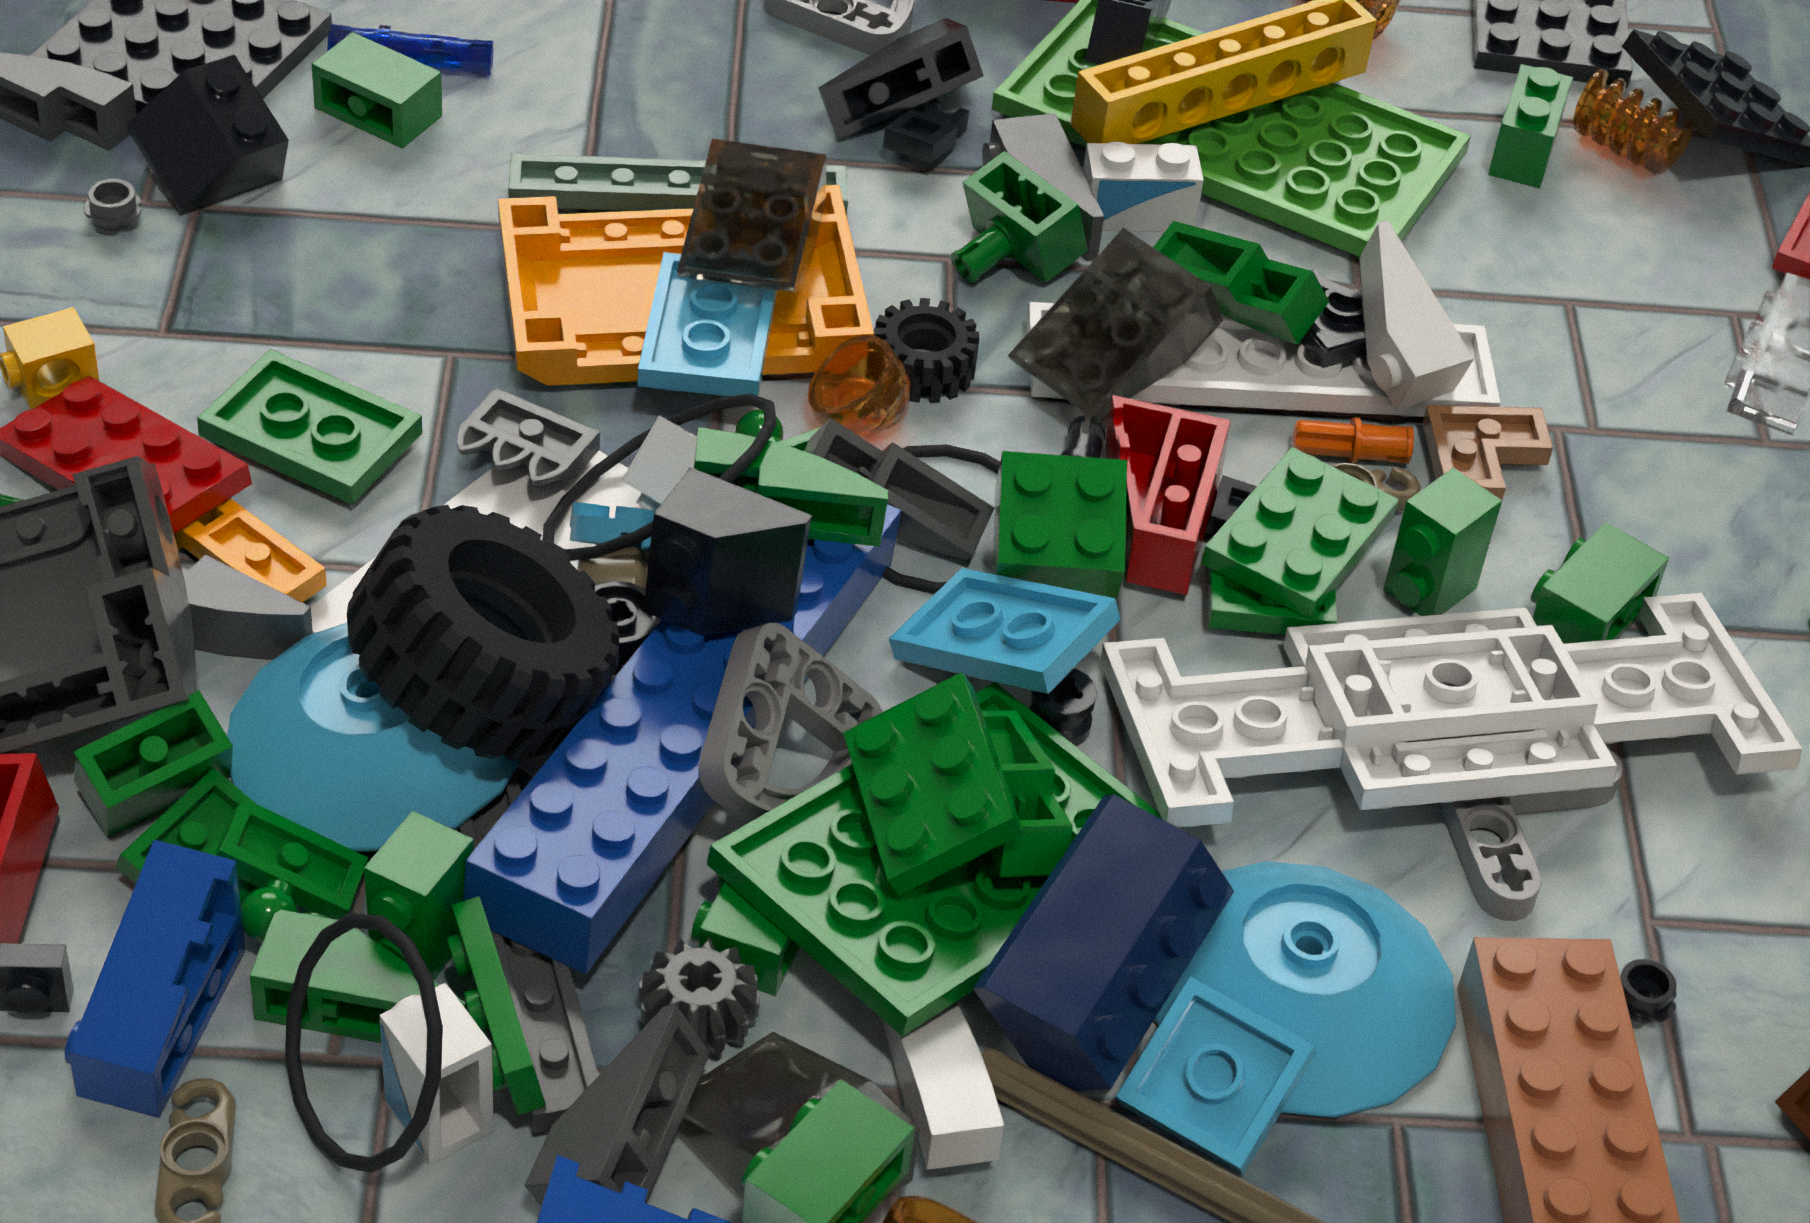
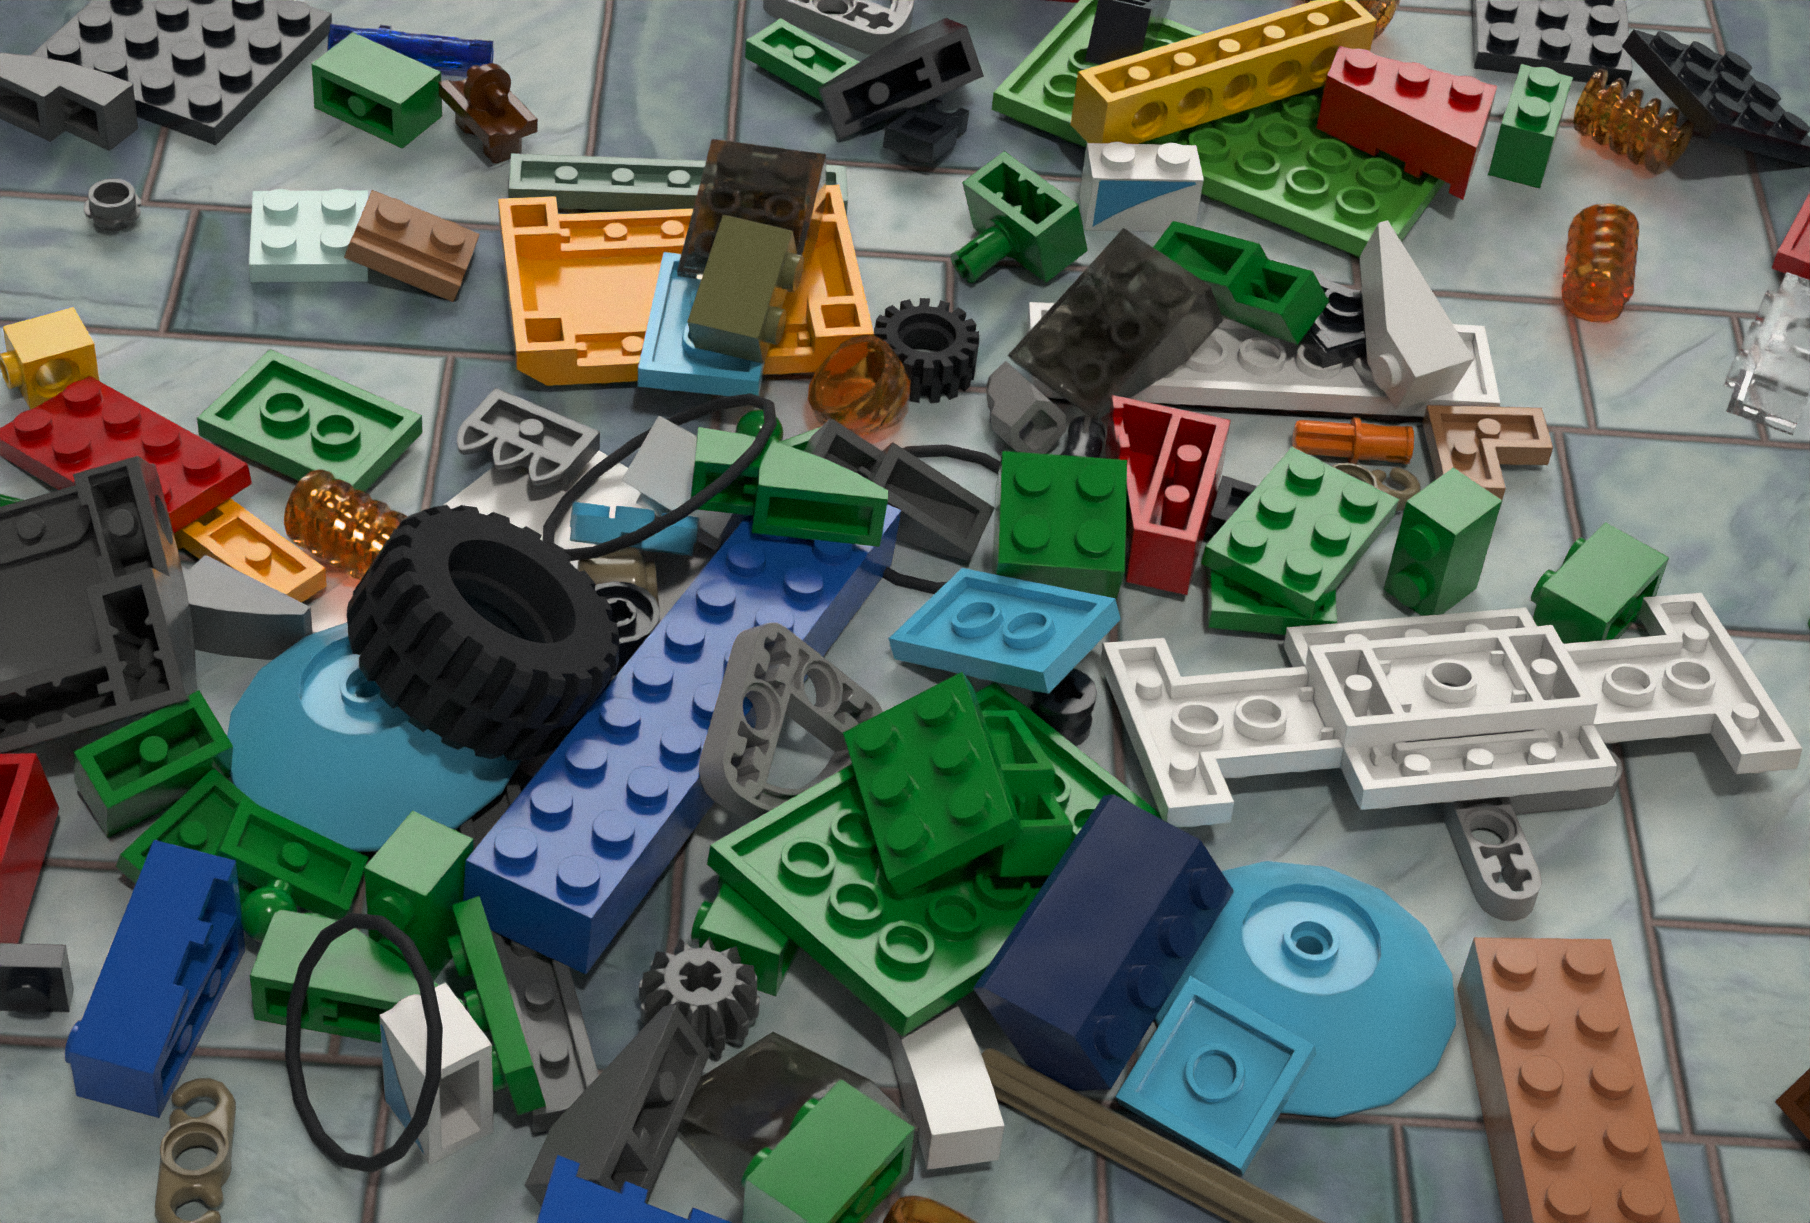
(210, 136): black slope -> none
(305, 235): none -> light aqua plate
(338, 522): none -> clear orange piece
(412, 245): none -> medium nougat plate
(489, 110): none -> reddish brown hips
(724, 557): black slope -> none
(745, 289): none -> olive brick
(796, 56): none -> green plate
(1022, 412): none -> light grey rock
(1044, 149): slope -> none
(1408, 112): none -> red wedge
(1600, 262): none -> clear orange piece
(1648, 991): black plate -> none

